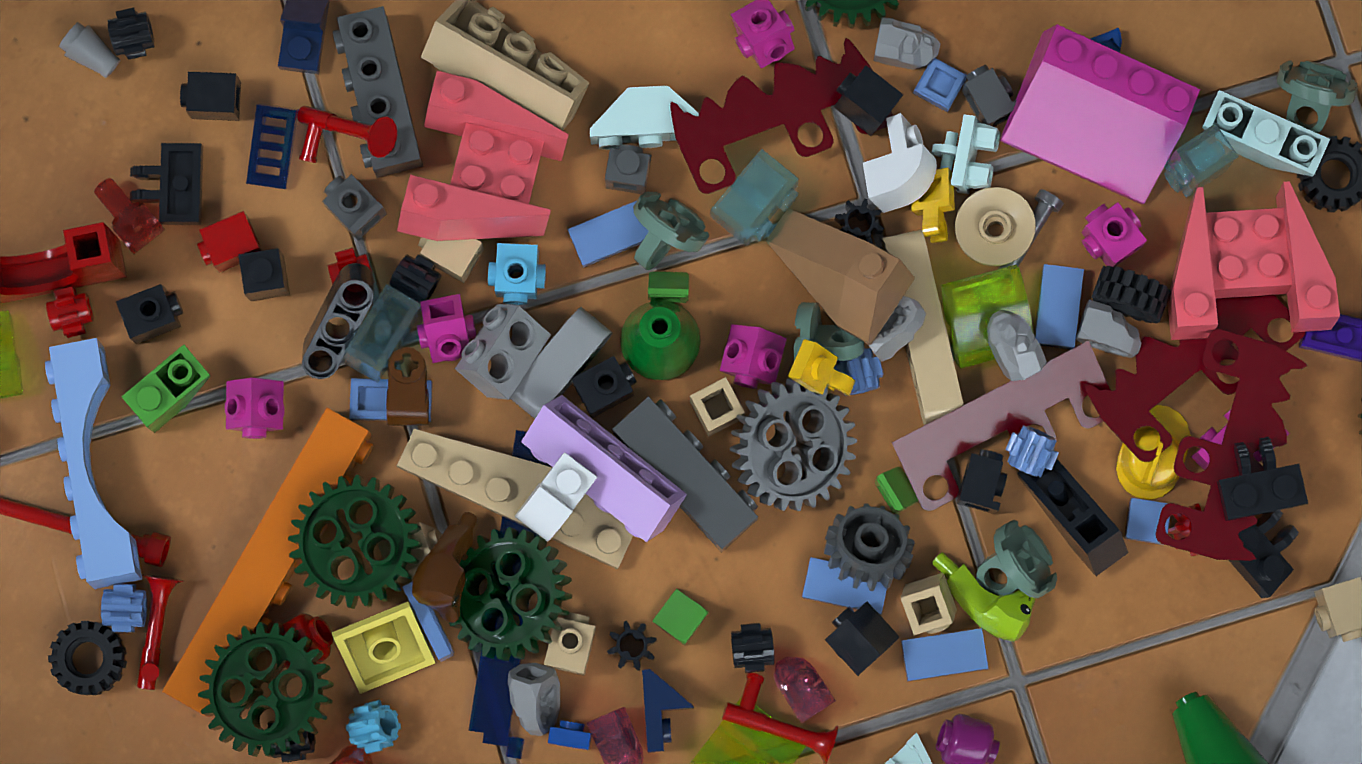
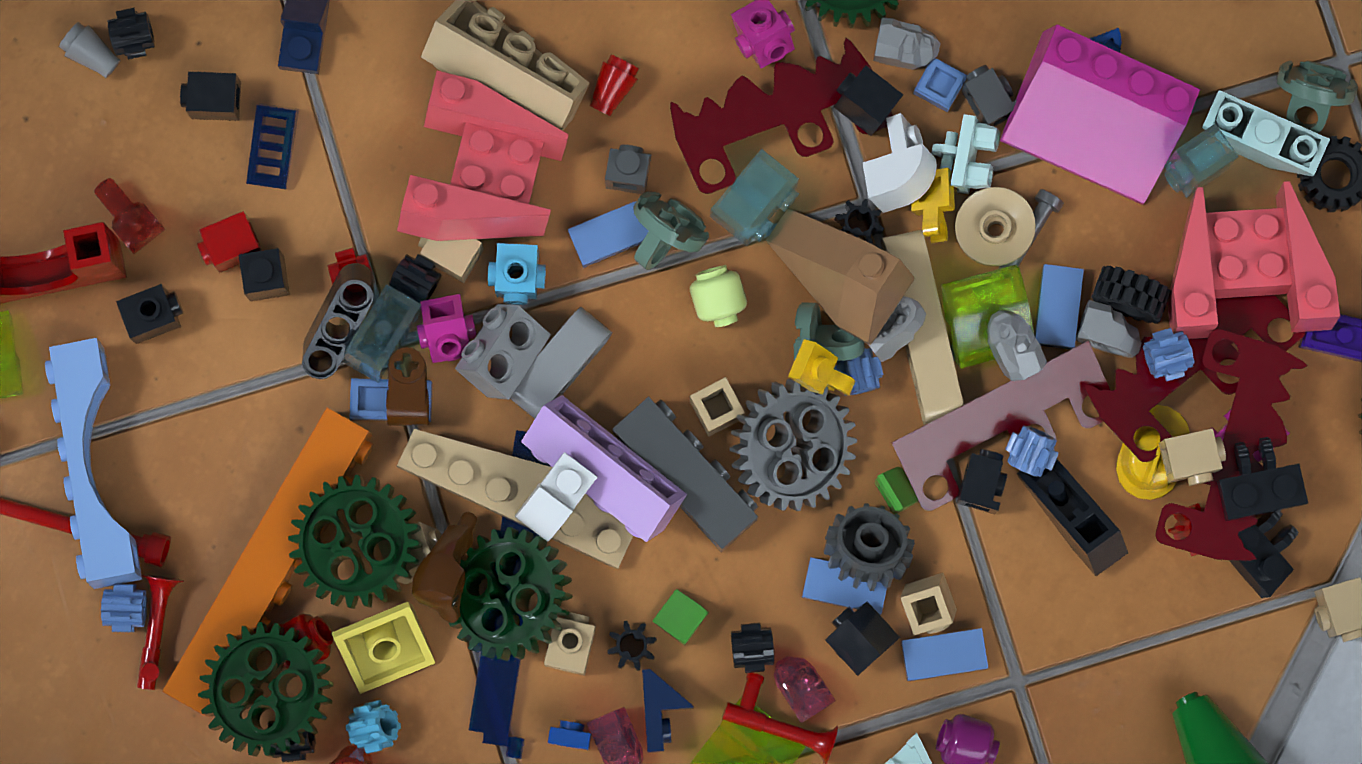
(63, 653): black tyre -> none
(69, 312): red gear -> none
(167, 389): bright green slope -> none
(179, 184): black hinge -> none
(254, 406): dark pink brick -> none
(356, 219): dark grey brick -> none
(377, 85): dark grey brick -> none
(379, 136): red piece -> none
(430, 626): medium blue tile -> none
(535, 696): light grey rock -> none
(604, 386): black brick -> none
(613, 84): none -> red cone
(640, 117): light aqua slope -> none
(664, 354): green cone -> none
(668, 286): bright green slope -> none
(718, 295): none -> yellowish green head
(752, 355): dark pink brick -> none
(1001, 616): lime animal -> none
(1023, 560): sand green tile -> none
(1112, 248): dark pink brick -> none
(1143, 520): medium blue tile -> none
(1168, 354): none -> medium blue gear
(1192, 457): none -> tan brick

